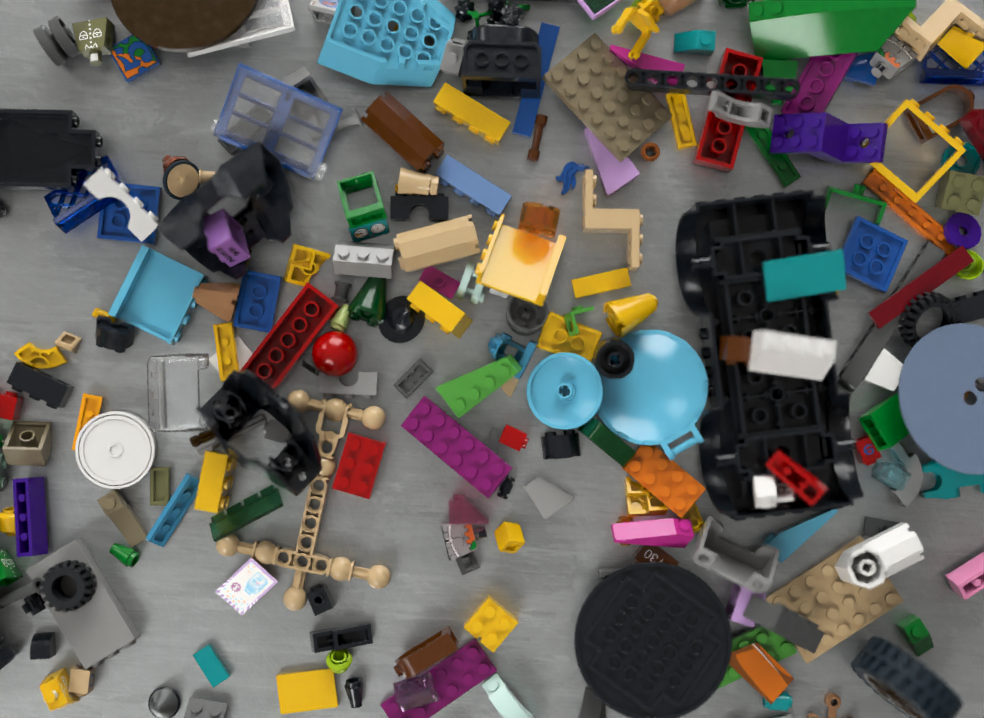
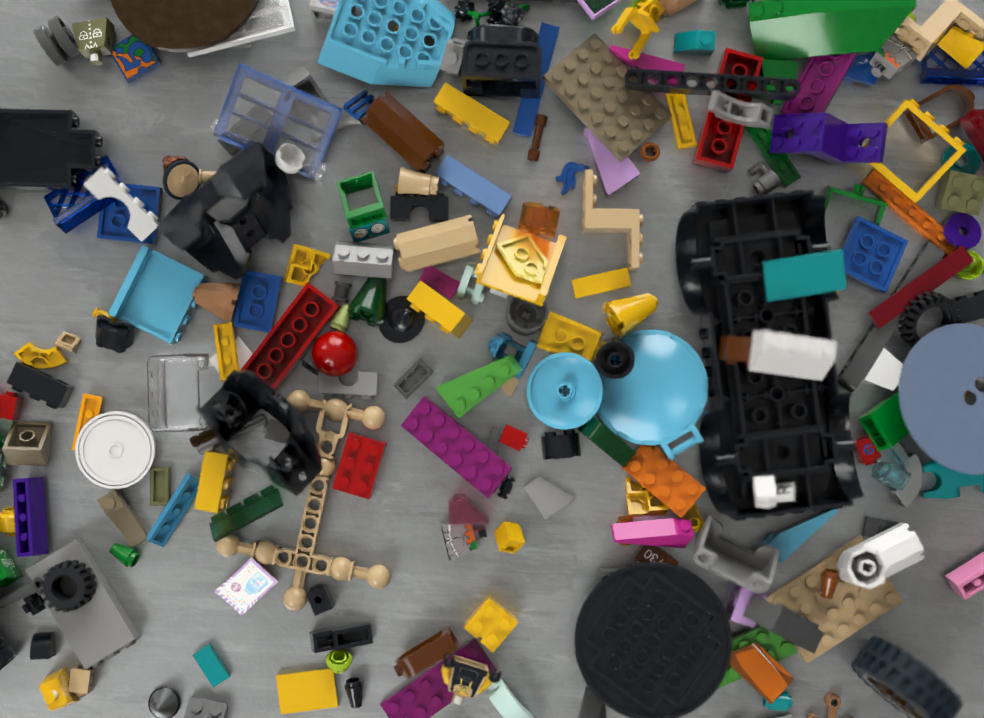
(226, 238): medium lavender brick -> none
(289, 158): none -> white hair
(354, 100): none -> blue tile
(416, 691): clear purple brick -> none
(466, 677): none -> torso
(467, 563): dark grey tile -> none
(524, 258): none -> light yellow tile
(570, 317): bright green bracket -> none
(767, 182): none -> light grey piece
(796, 477): red slope -> none
(829, 582): none -> dark orange cone
(916, 634): green slope -> none

